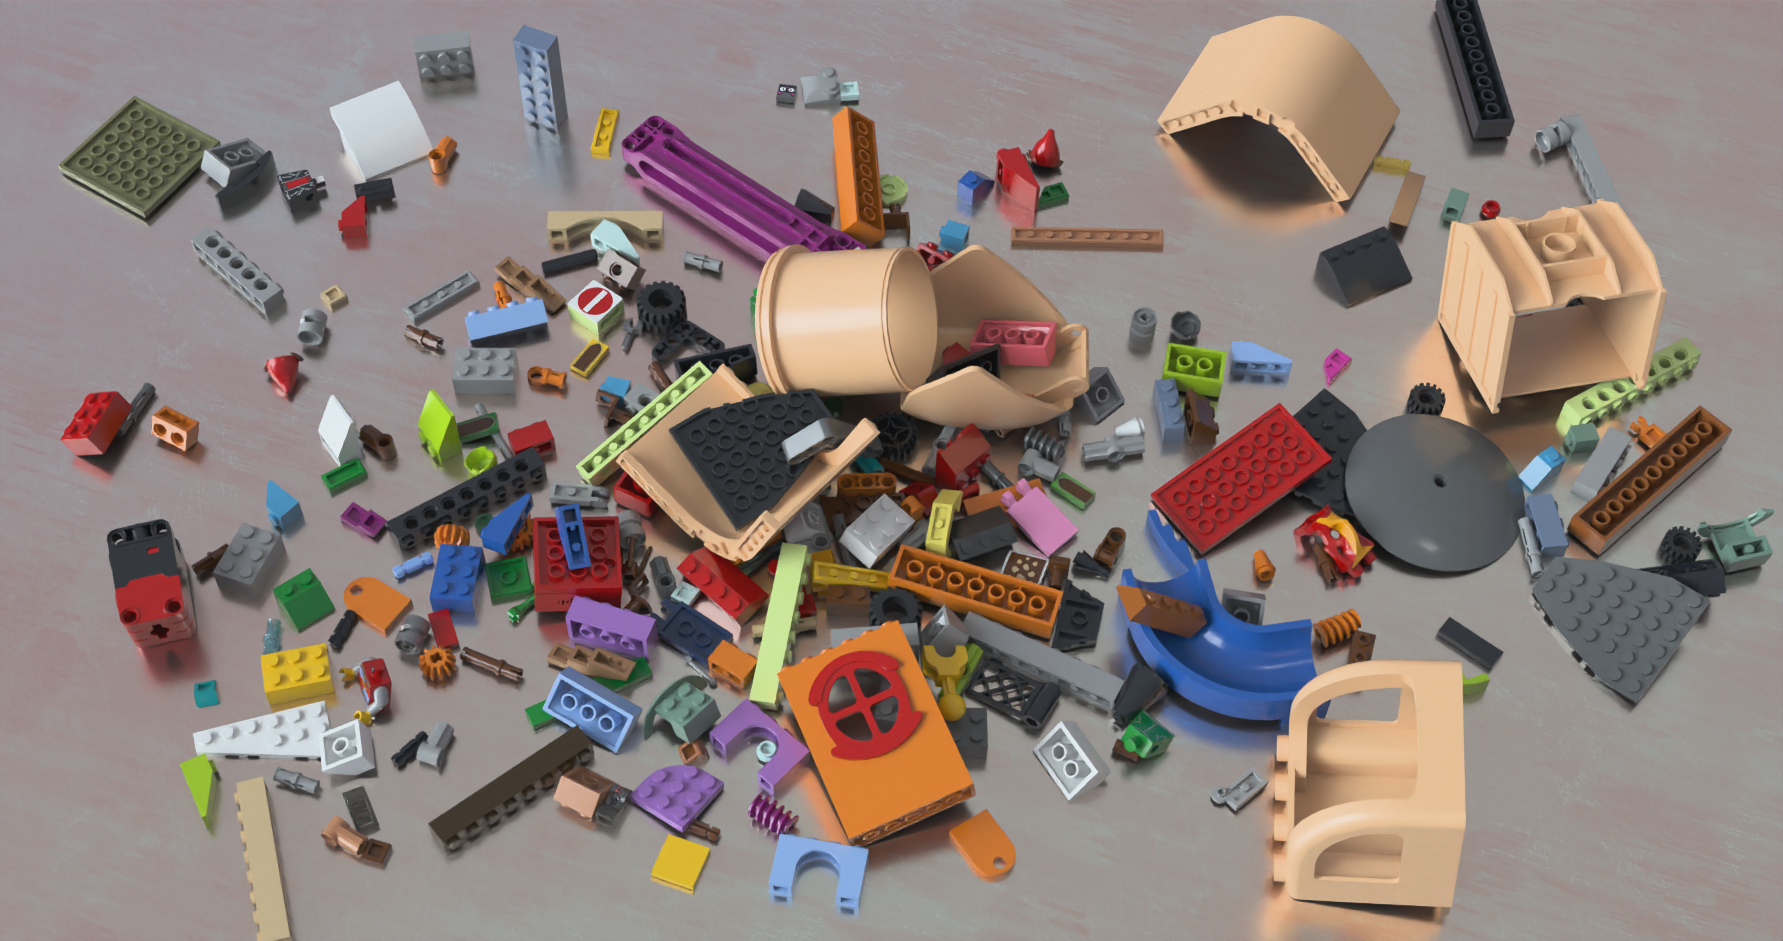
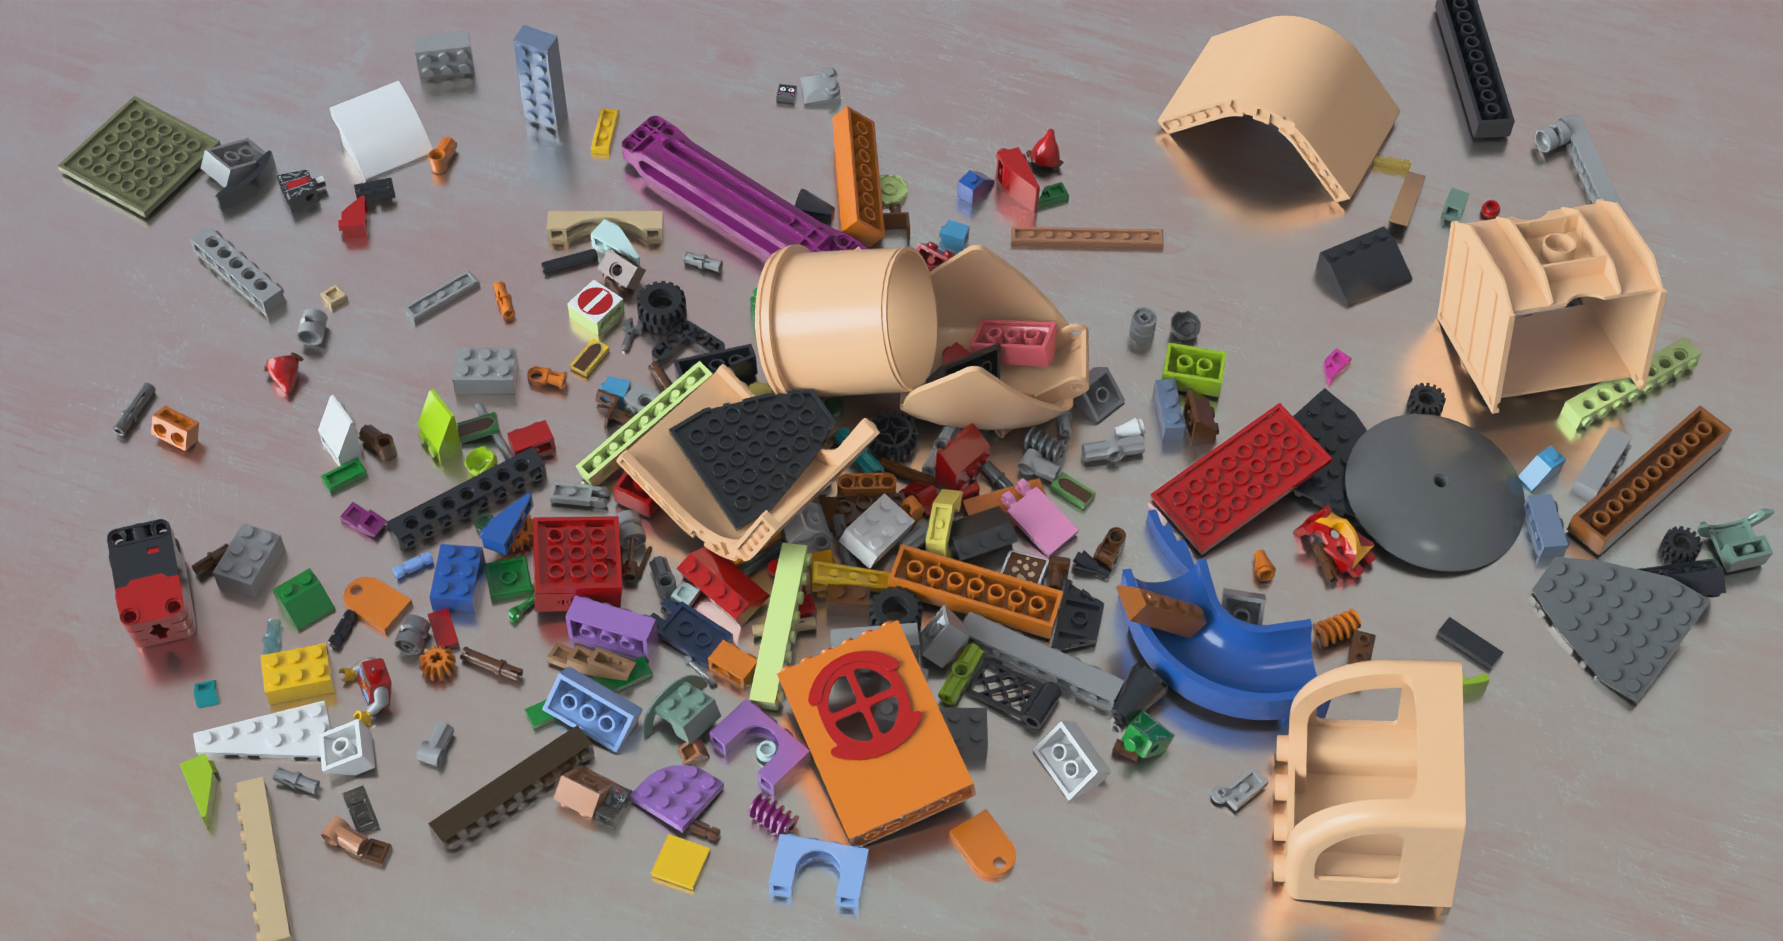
(96, 423): red brick -> none
(281, 506): dark azure slope -> none
(409, 749): black axle -> none
(423, 337): pin -> none
(452, 535): orange gear -> none
(507, 319): light blue brick -> none
(529, 284): medium nougat slope -> none
(572, 536): blue slope -> none
(637, 601): reddish brown bracket -> none
(822, 434): dark grey beam -> none
(849, 91): light aqua plate -> none
(946, 674): yellow piece -> none
(1253, 358): light blue slope -> none
(1532, 554): light grey pin -> none
(1582, 438): sand green brick -> none
(1648, 434): orange plate -> none

